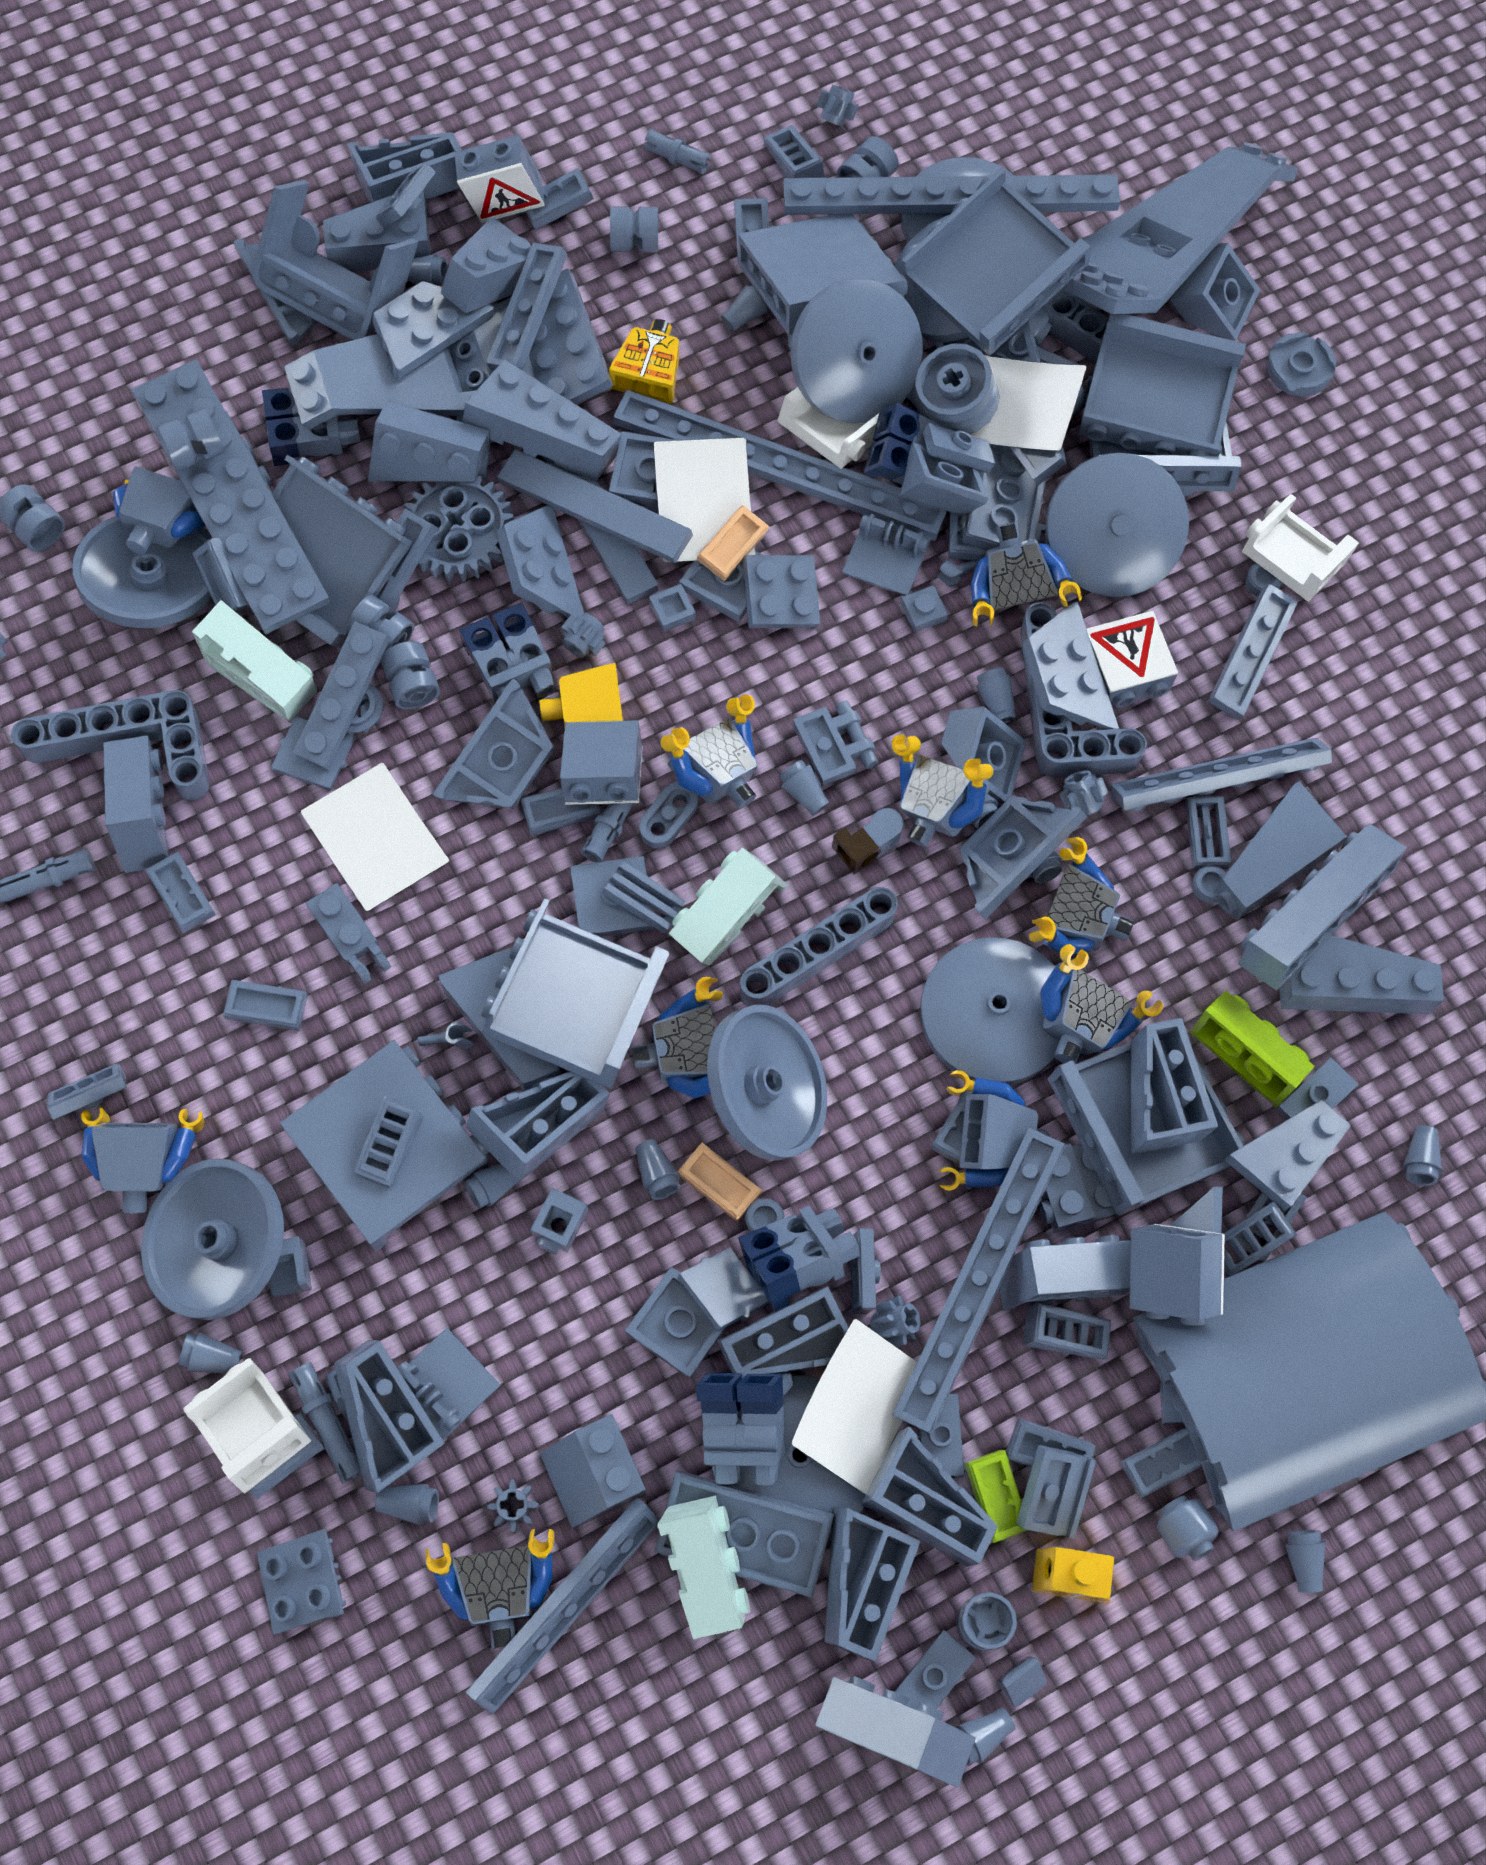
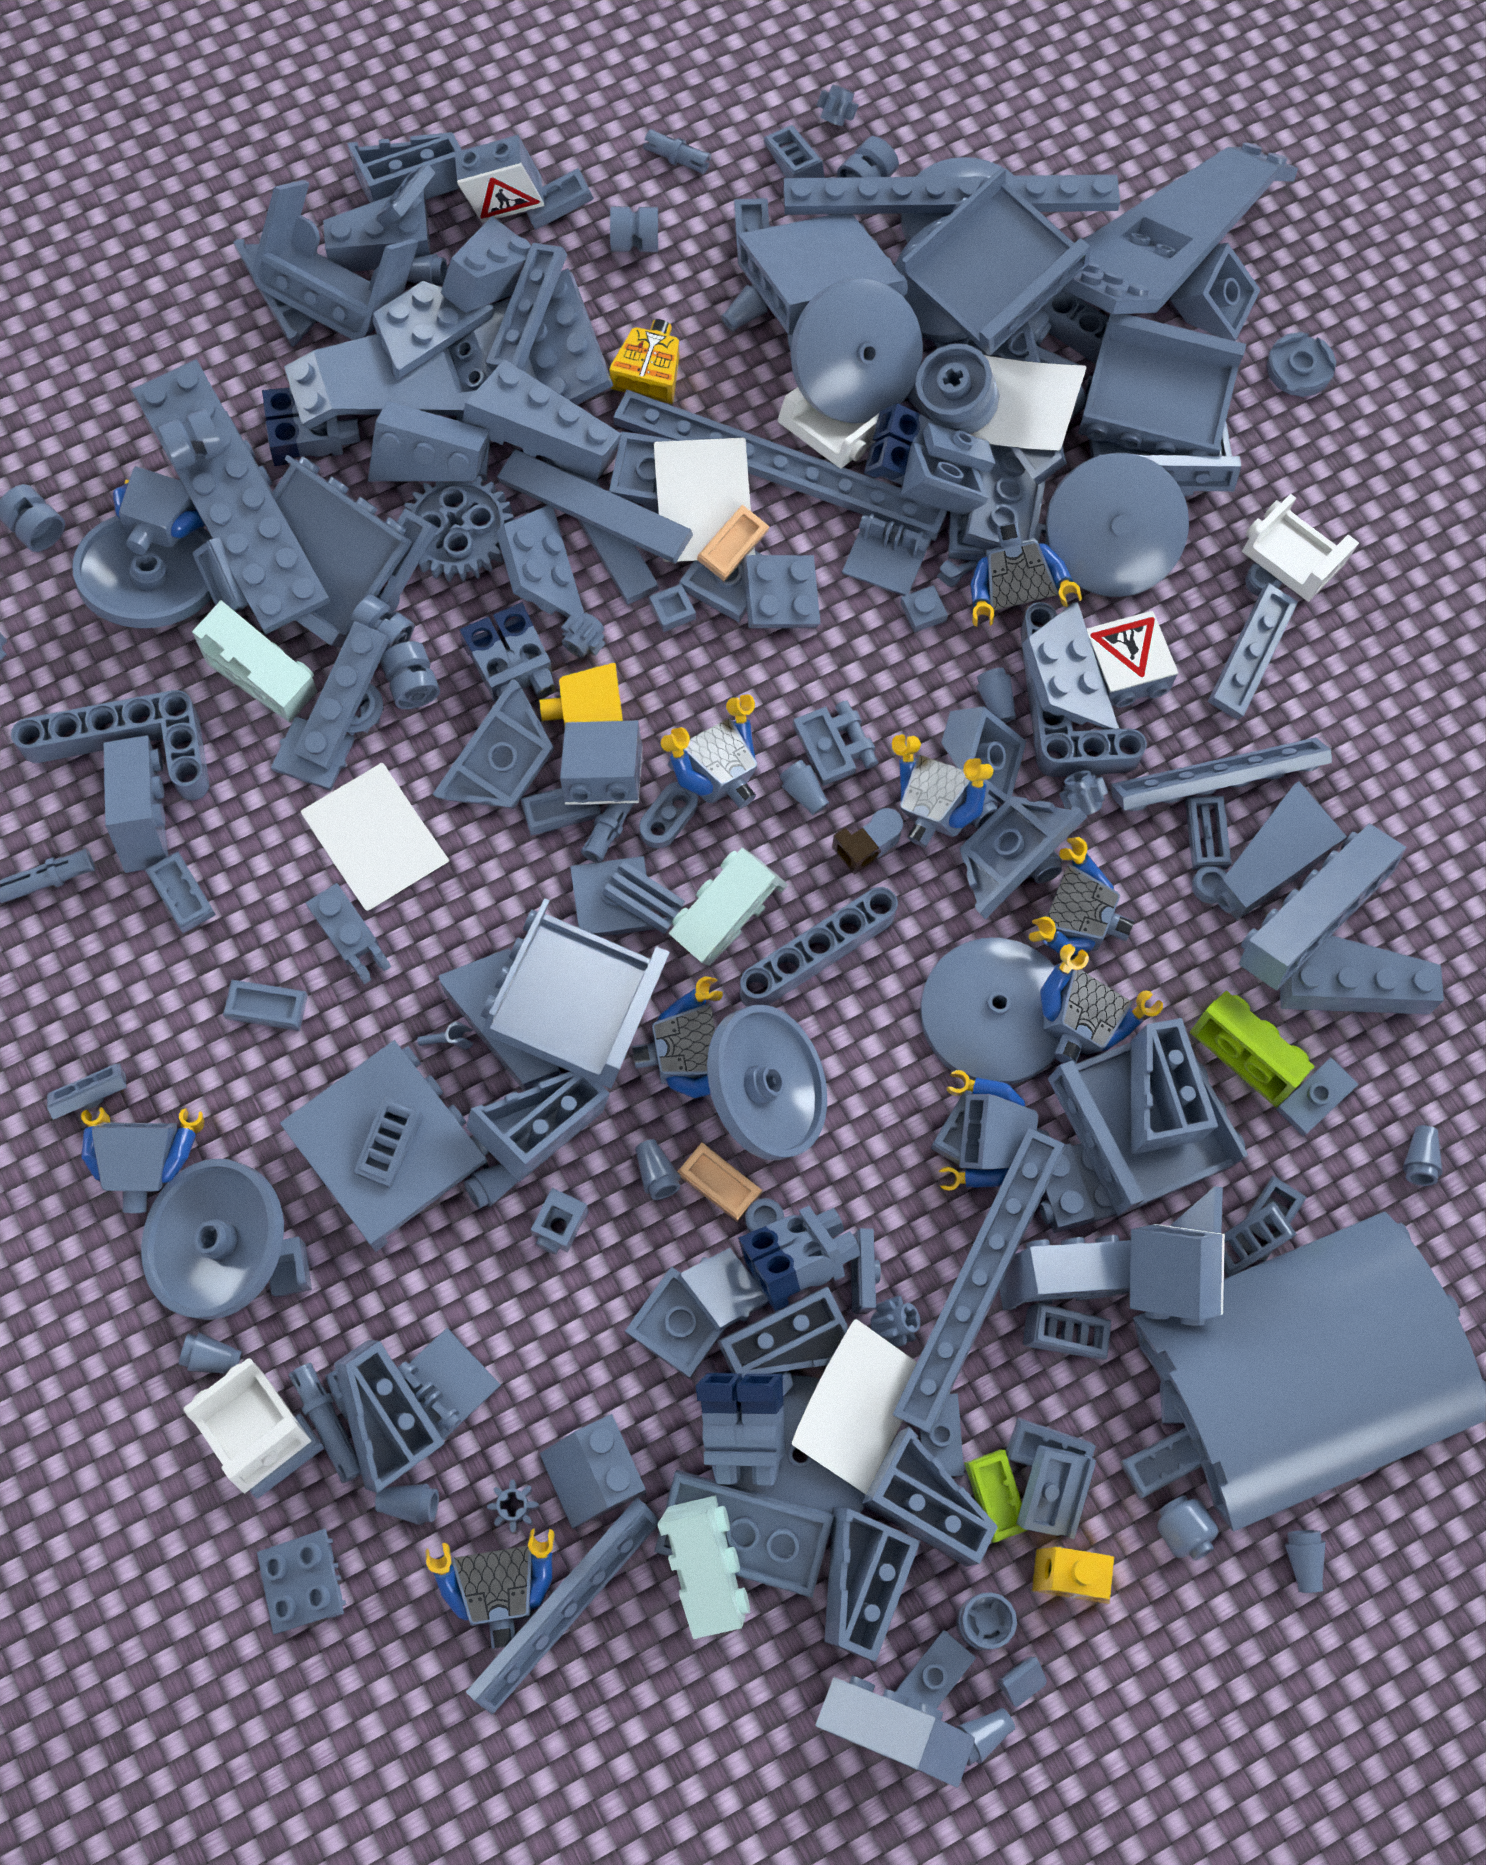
(1291, 1153): wing -> none

